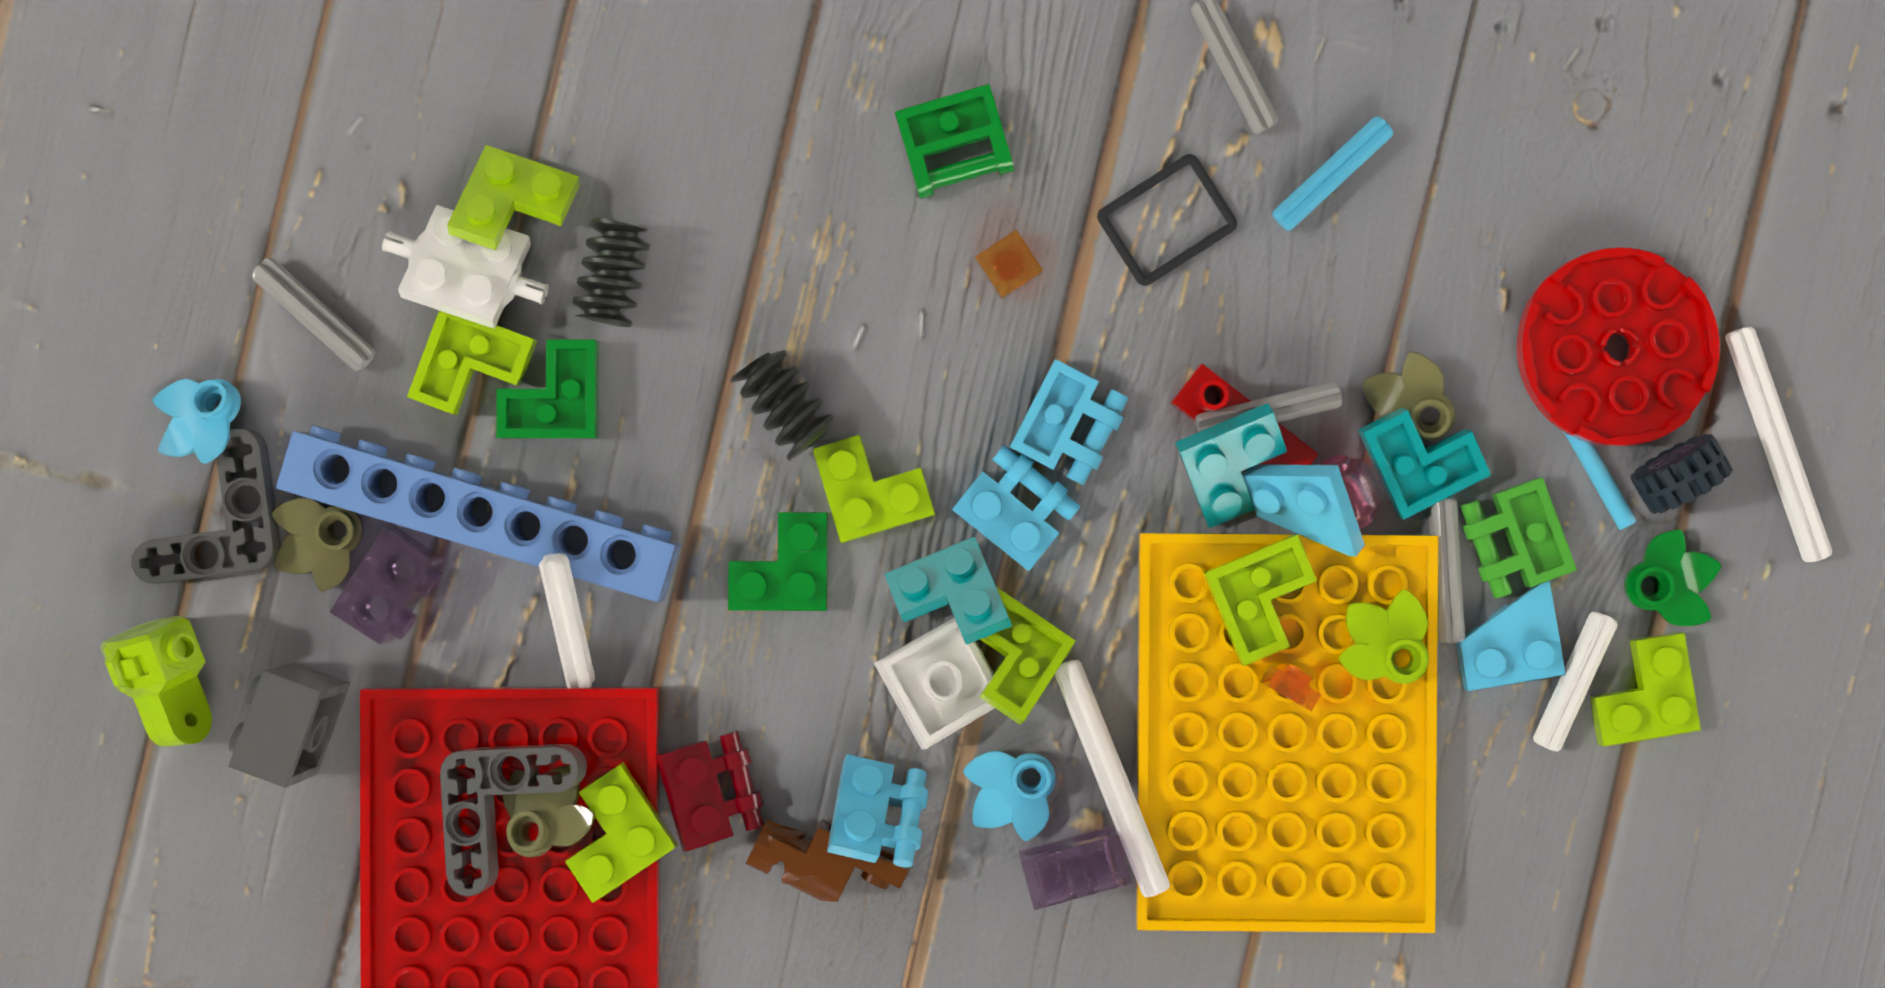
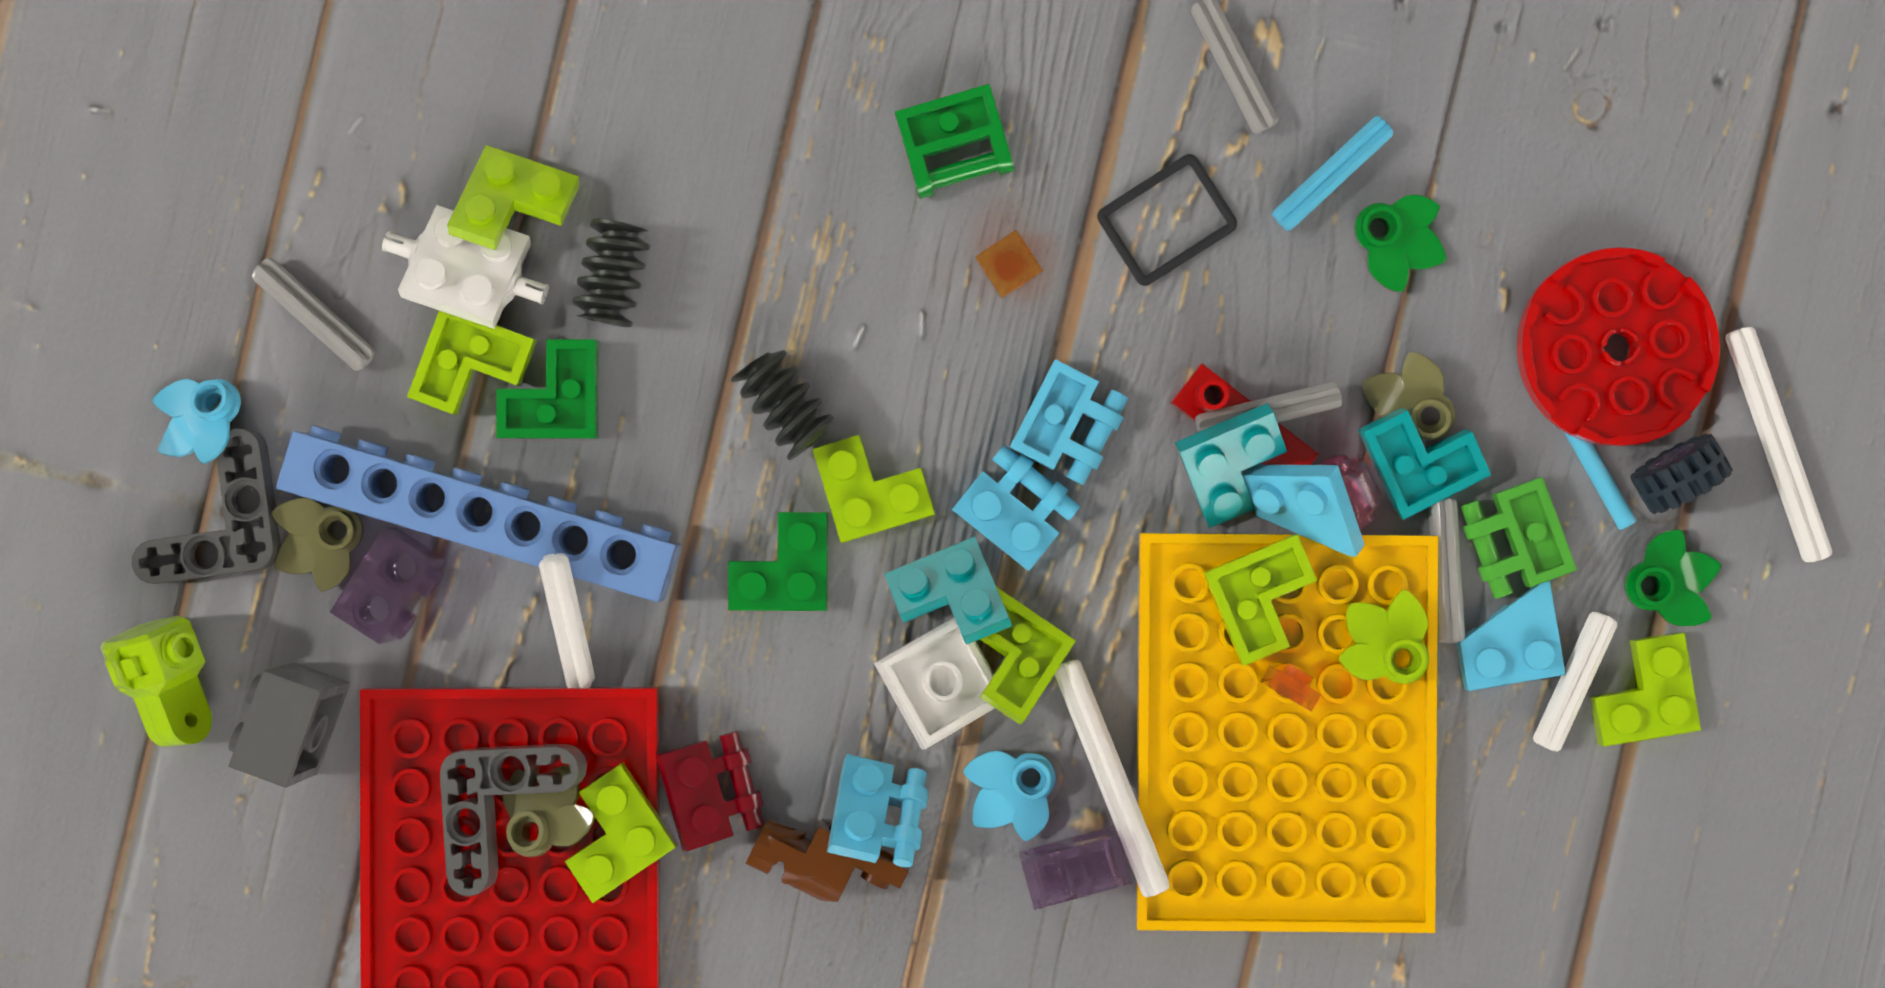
(1406, 241): none -> green plate

